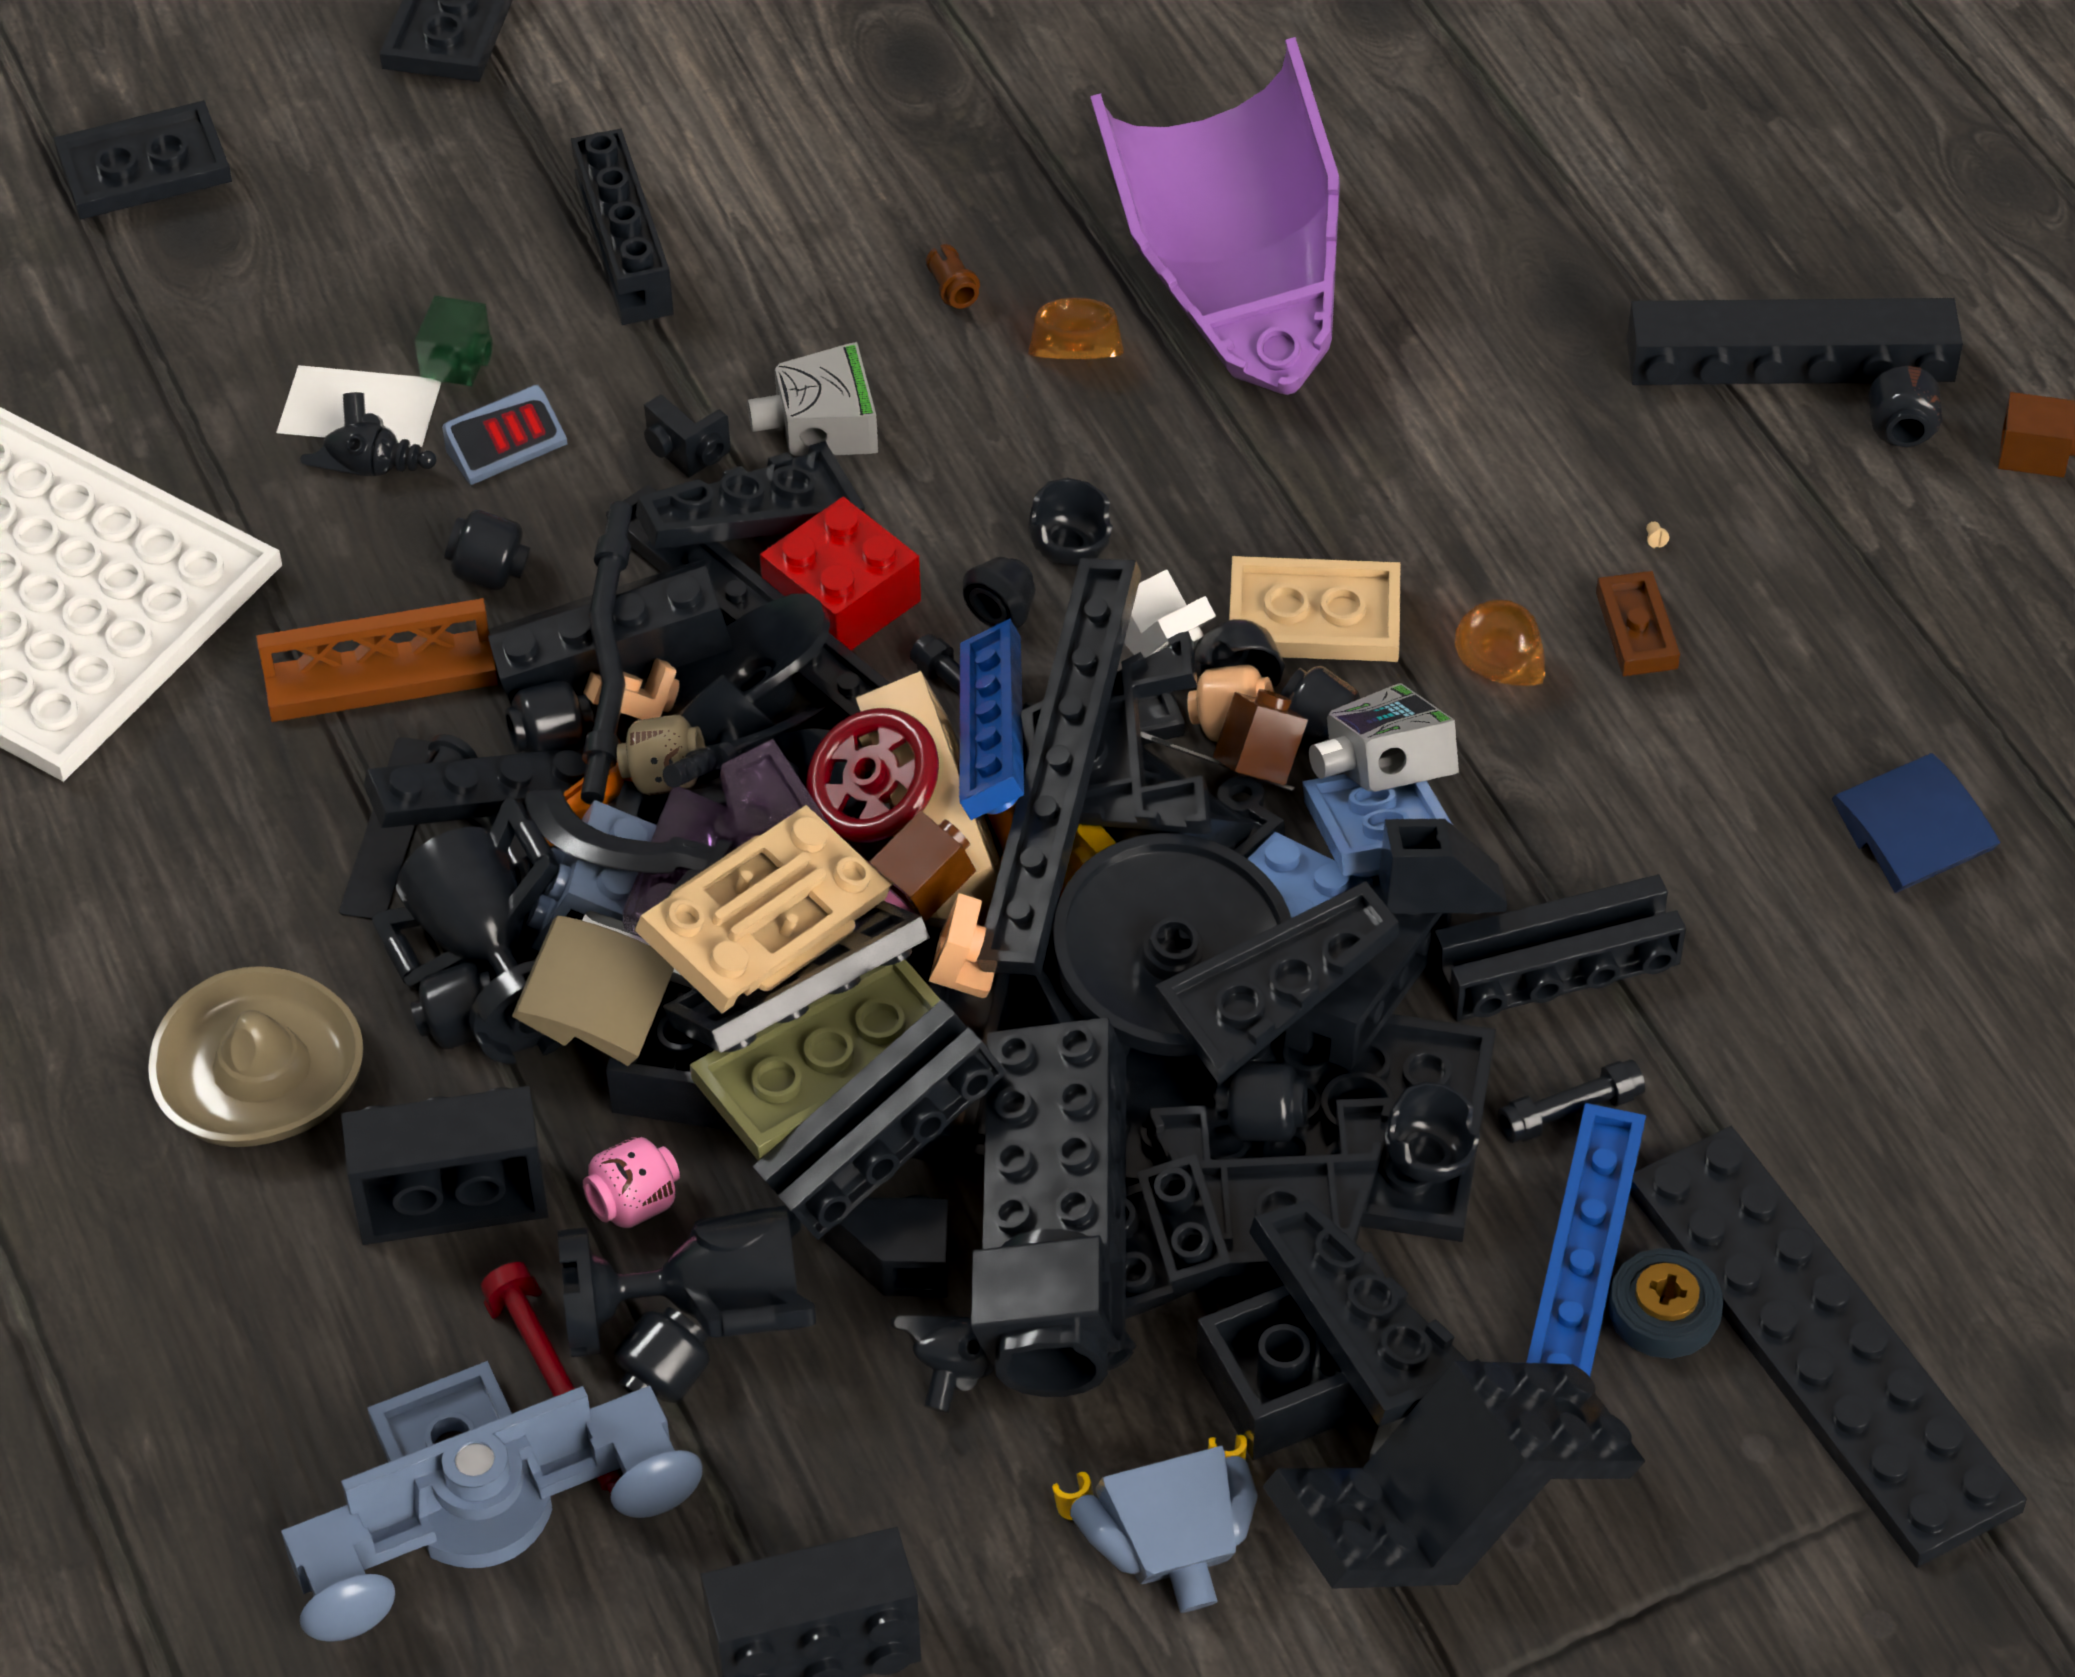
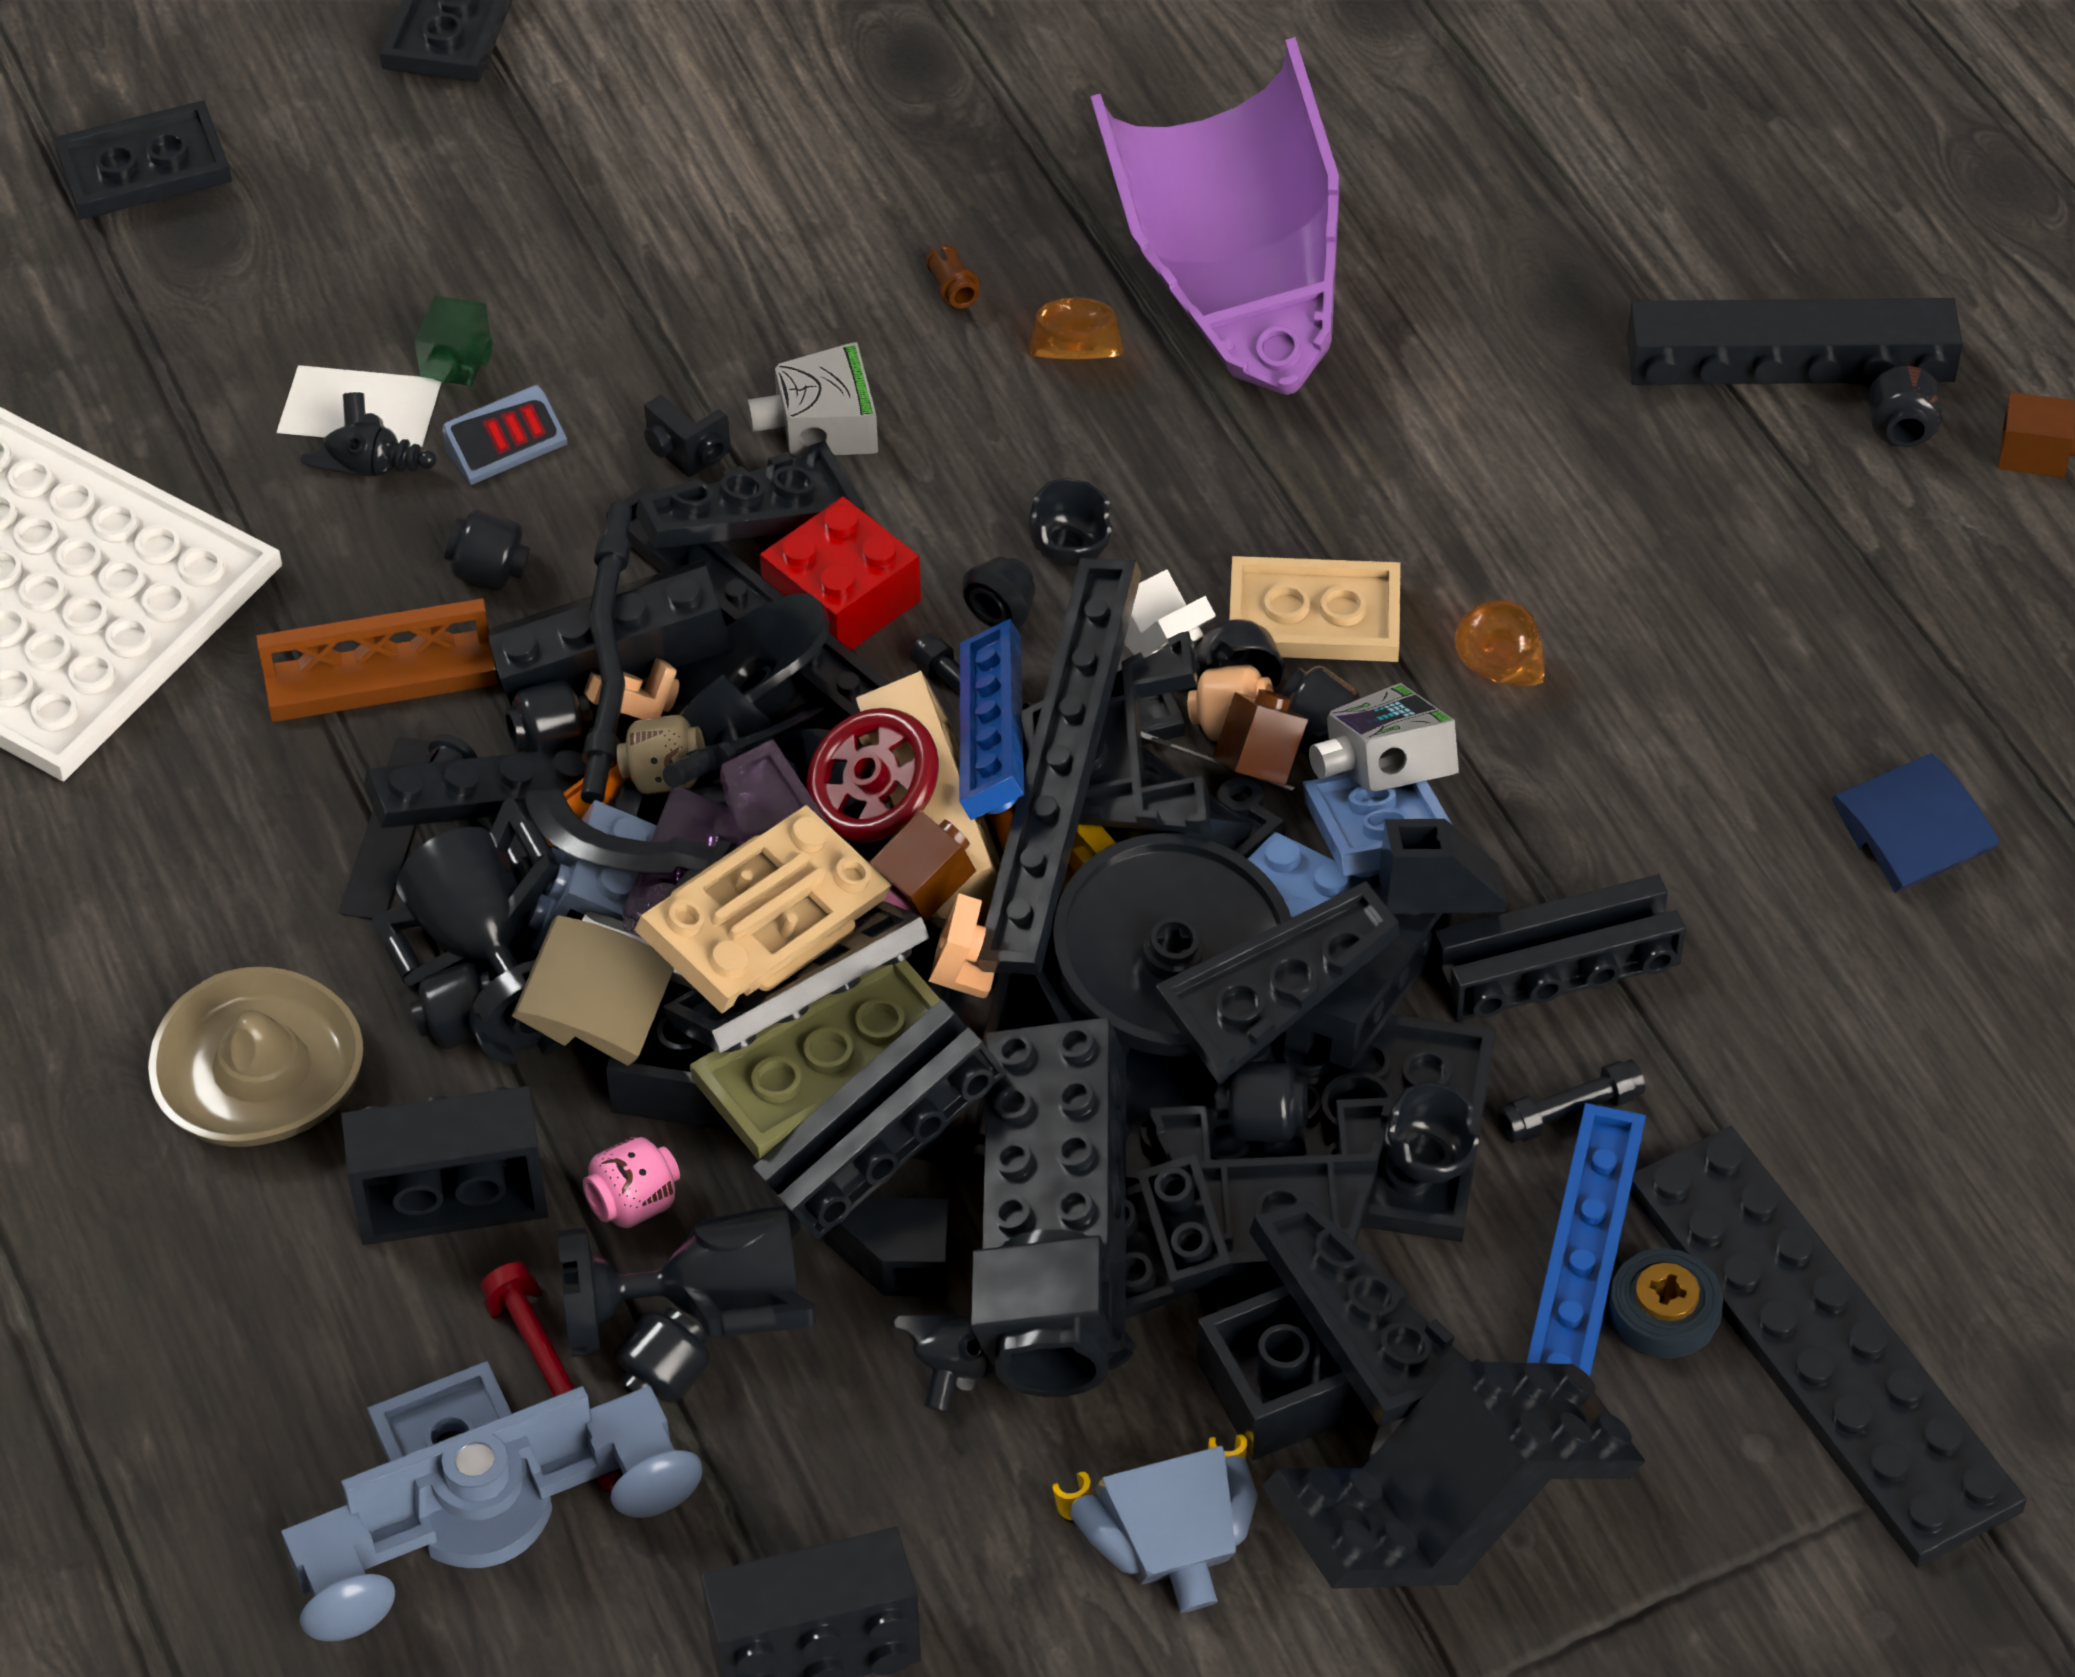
(622, 227): black brick -> none
(1637, 623): reddish brown plate -> none
(1656, 535): tan piece -> none

